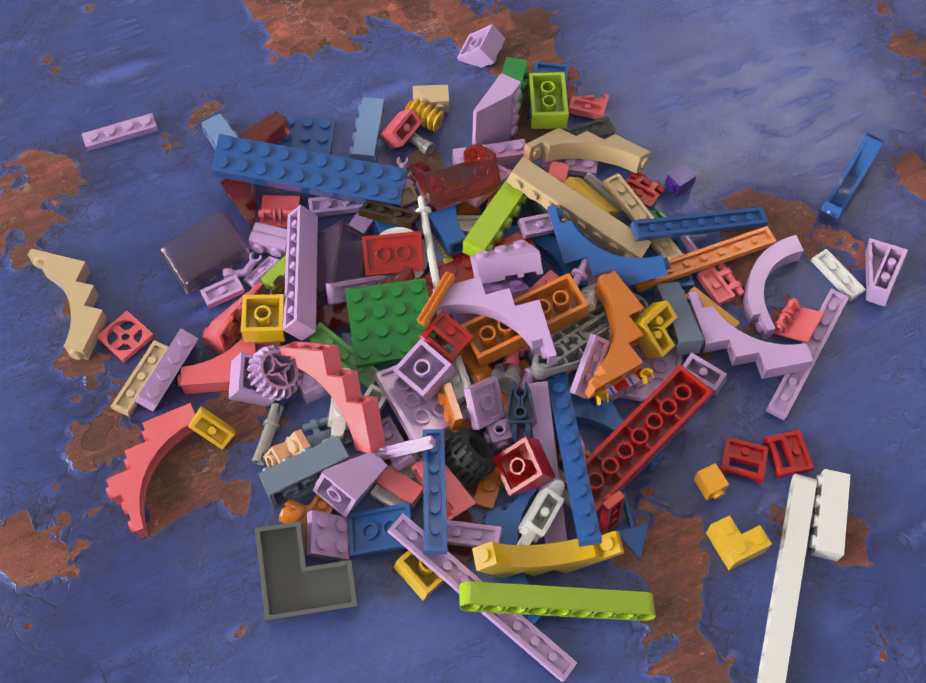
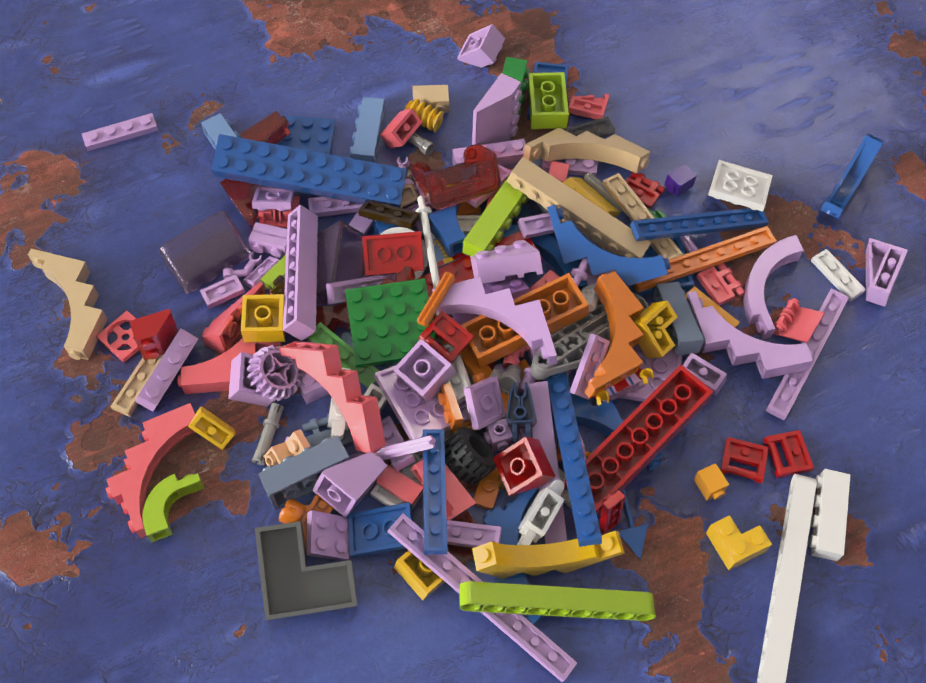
(154, 333): none -> red slope
(161, 500): none -> lime arch
(272, 198): none -> lavender plate
(740, 185): none -> white plate

